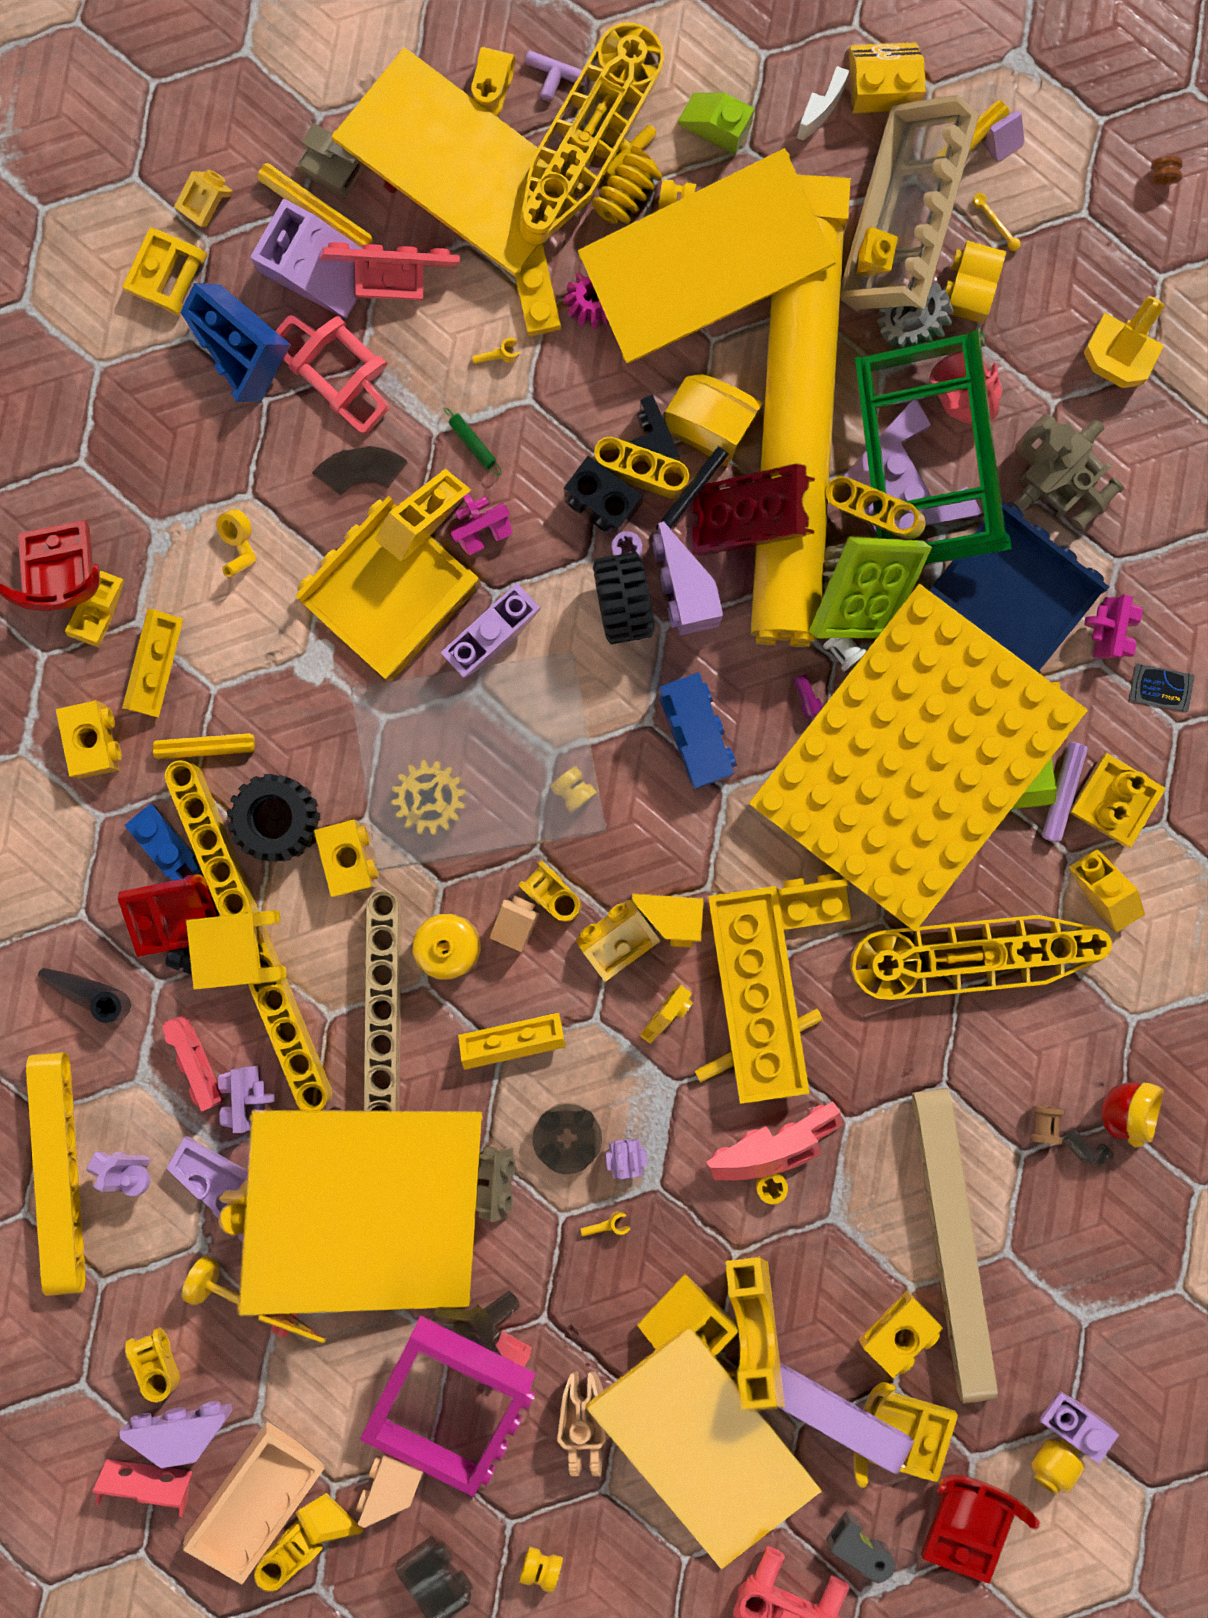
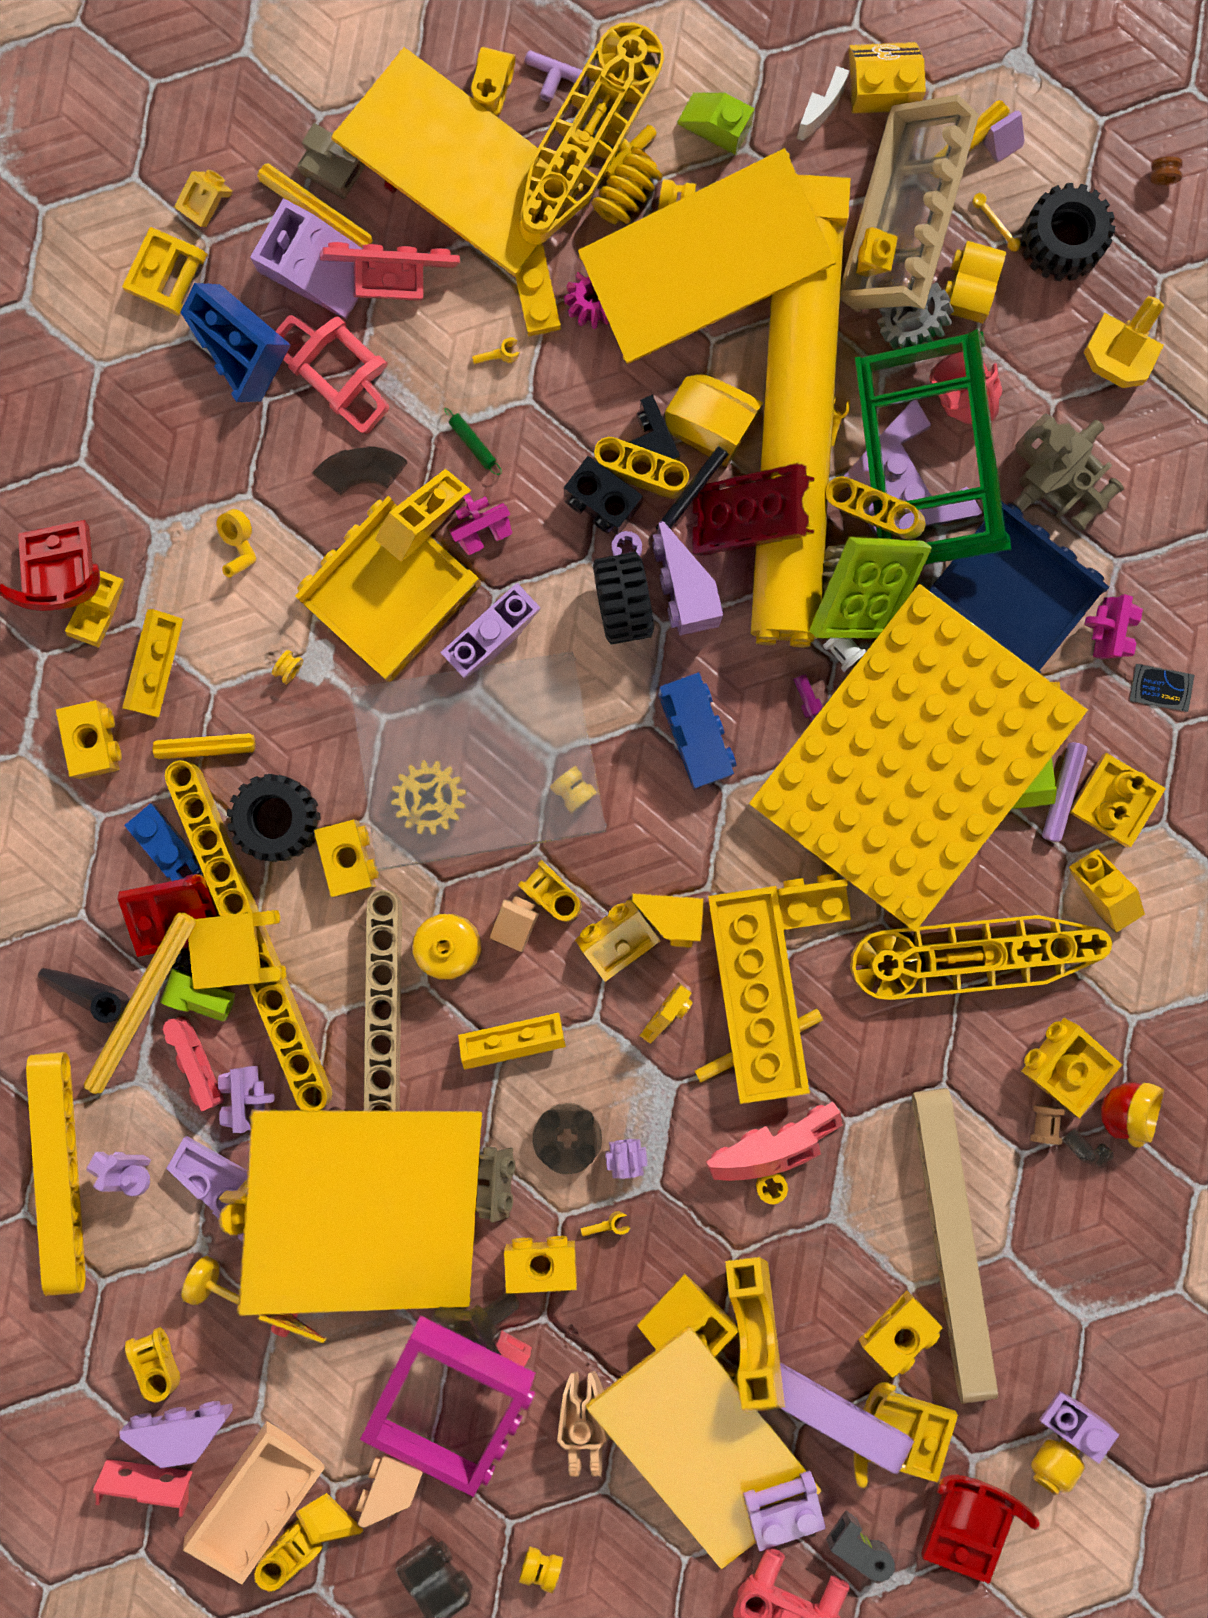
(139, 1003): none -> yellow axle
(209, 1001): none -> lime piece
(287, 666): none -> yellow bush
(524, 1278): none -> yellow brick
(788, 1518): none -> lavender plate
(837, 418): none -> yellow hand
(1070, 1066): none -> yellow plate
(1083, 211): none -> black tyre

